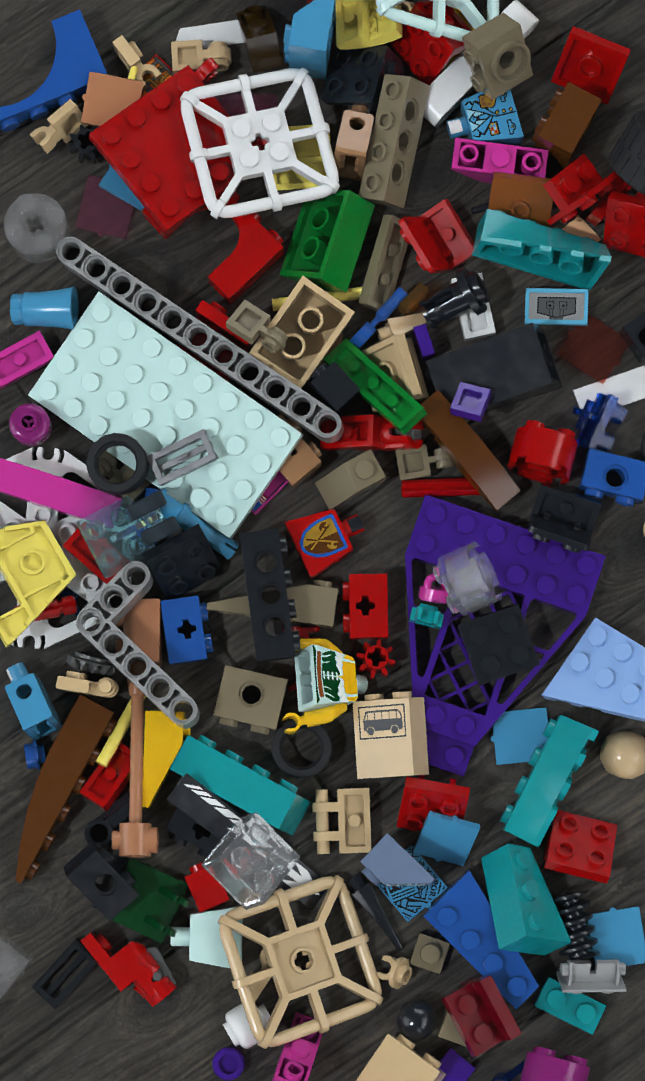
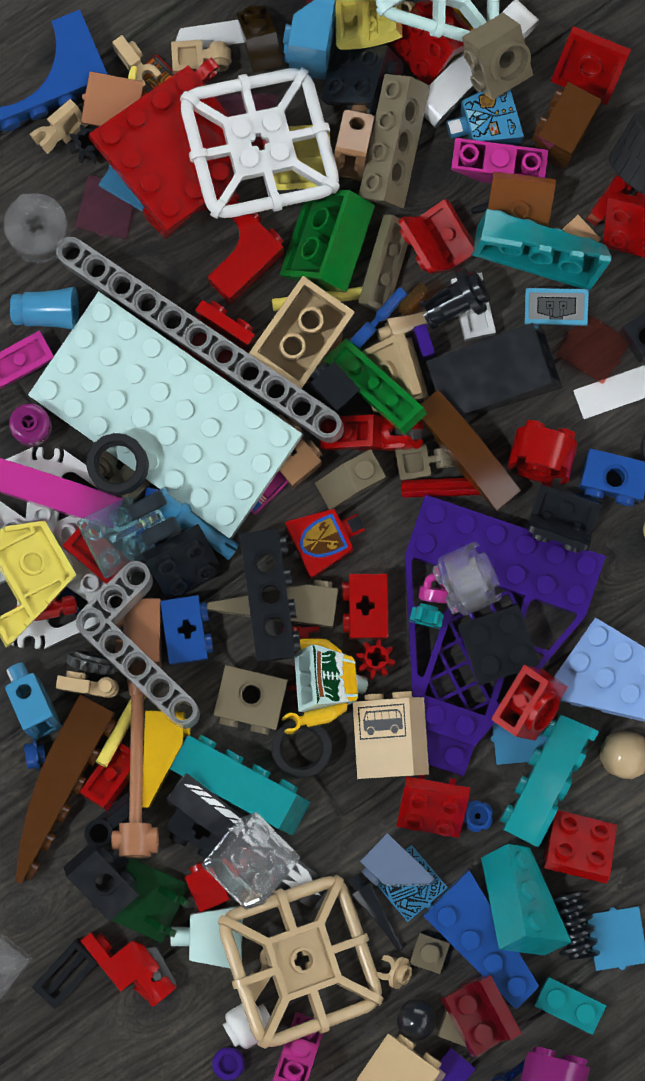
(158, 469): flat silver tile -> none
(251, 322): dark tan plate -> none
(353, 821): tan plate -> none
(446, 838): dark azure piece -> none
(470, 401): dark purple tile -> none
(485, 820): none -> blue plate
(530, 703): none -> red brick
(577, 188): red bracket -> none
(578, 978): light grey hinge -> none
(594, 419): clear blue hips -> none

